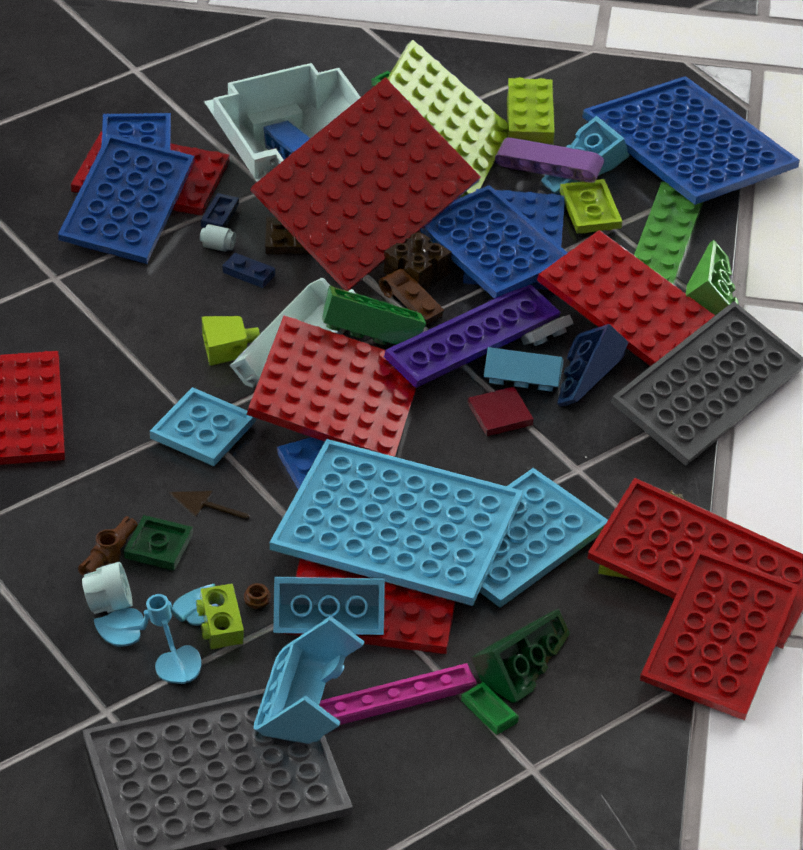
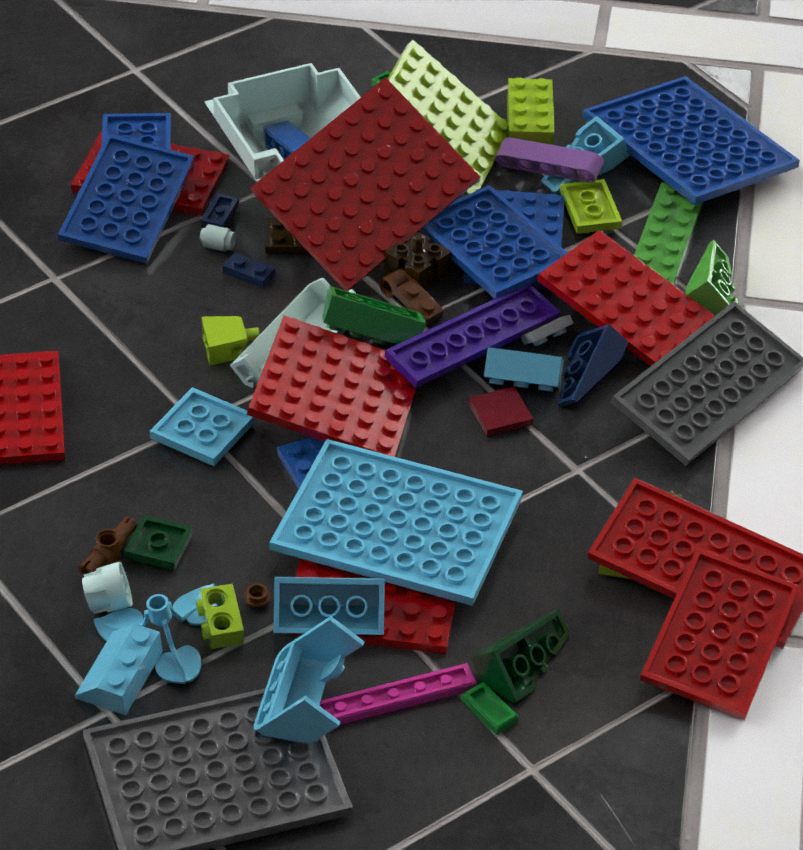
(121, 668): none -> medium azure slope
(196, 500): dark brown piece -> none
(541, 536): medium azure plate -> none

